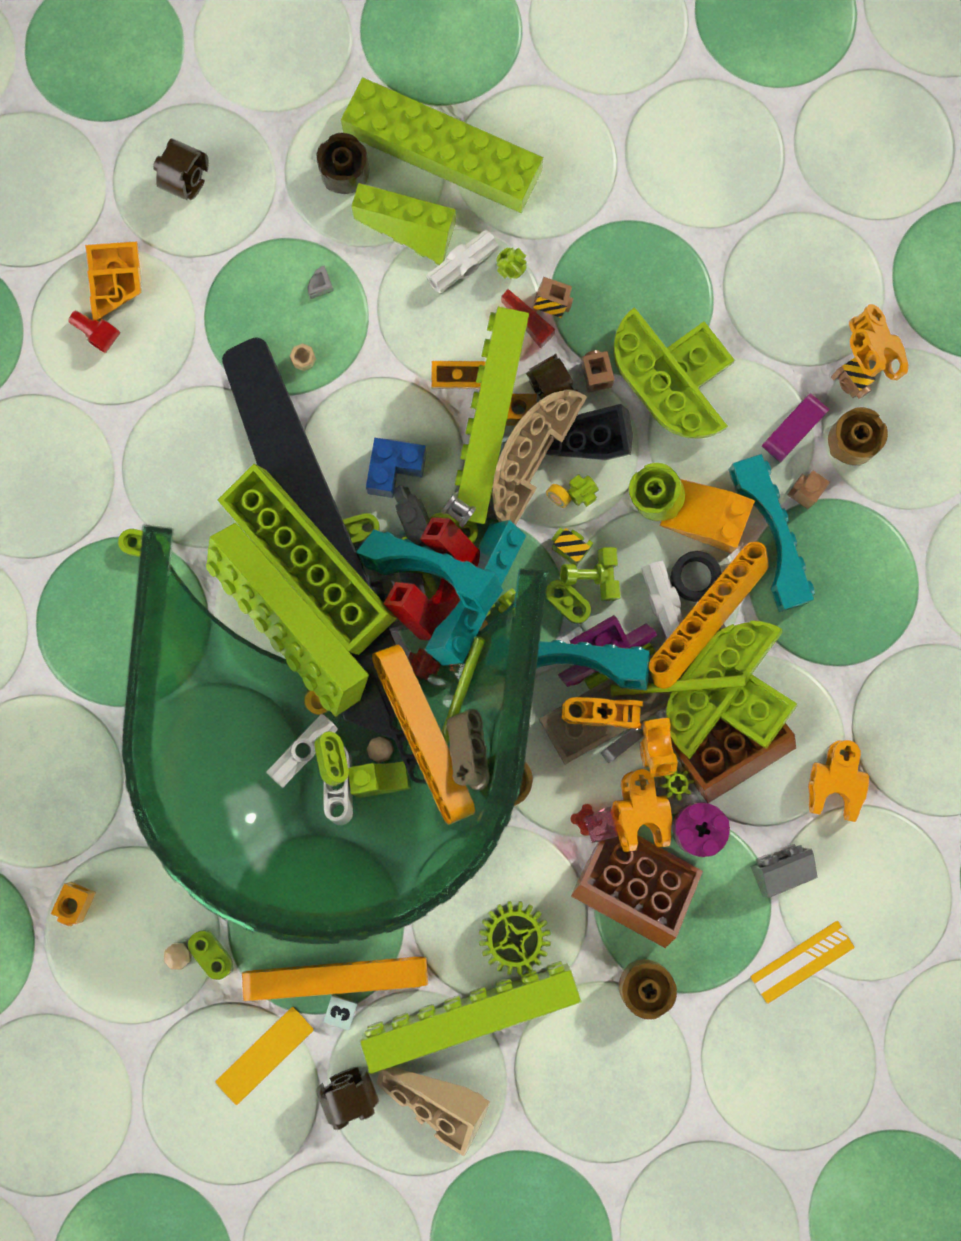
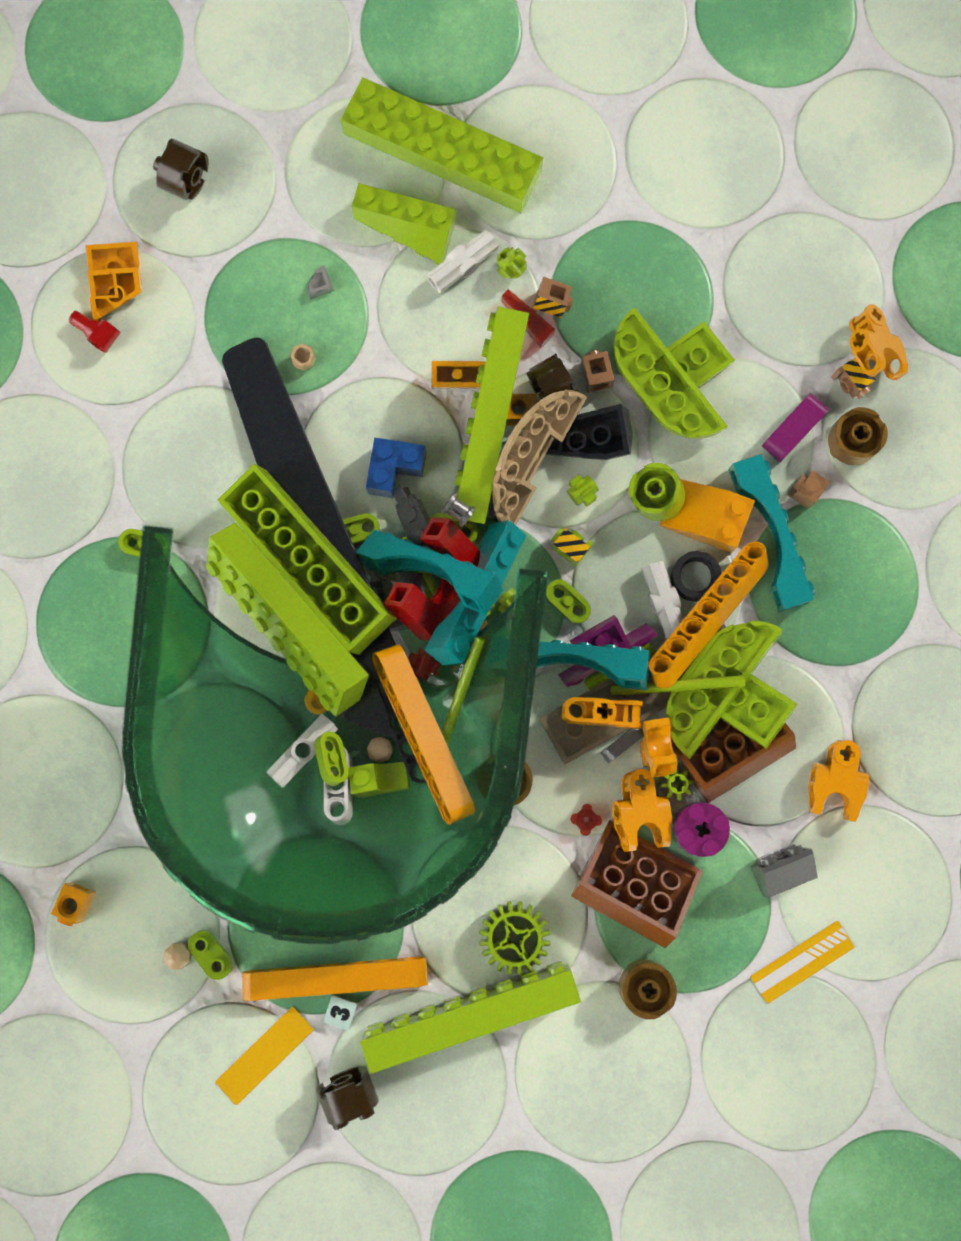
(342, 163): dark brown brick -> none
(446, 1107): tan wedge -> none
(468, 749): dark tan piece -> none
(558, 495): yellow tile -> none
(601, 574): lime bar -> none
(601, 825): clear pink slope -> none

